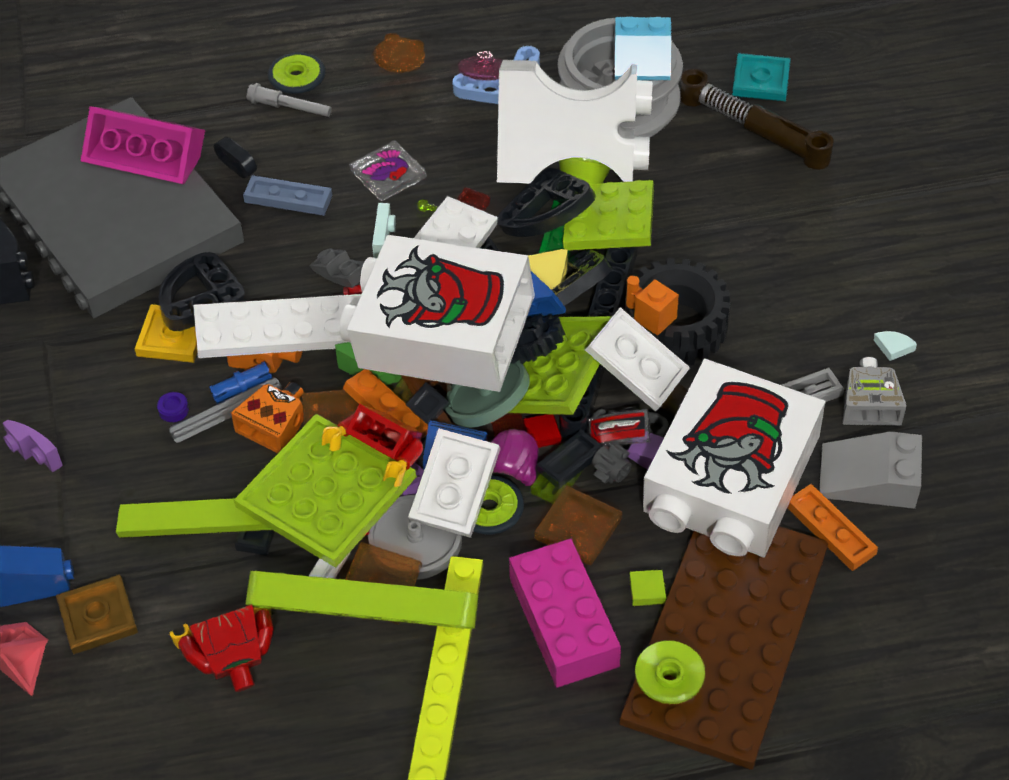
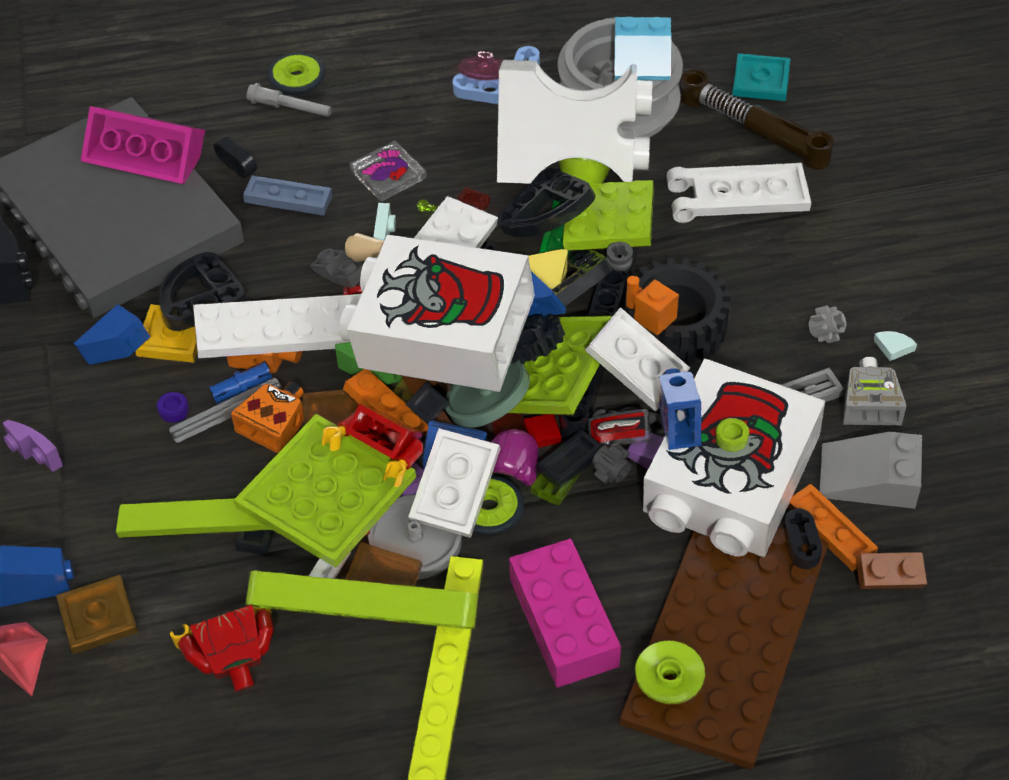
(112, 337): none -> blue slope
(362, 246): none -> tan cone
(399, 53): clear orange dish -> none
(580, 519): clear orange plate -> none
(616, 249): none -> dark grey bush
(647, 587): lime tile -> none
(680, 392): none -> blue torso
(732, 434): none -> lime tile
(748, 190): none -> white hinge
(796, 539): none -> black beam
(827, 324): none -> light grey gear
(891, 570): none -> plate

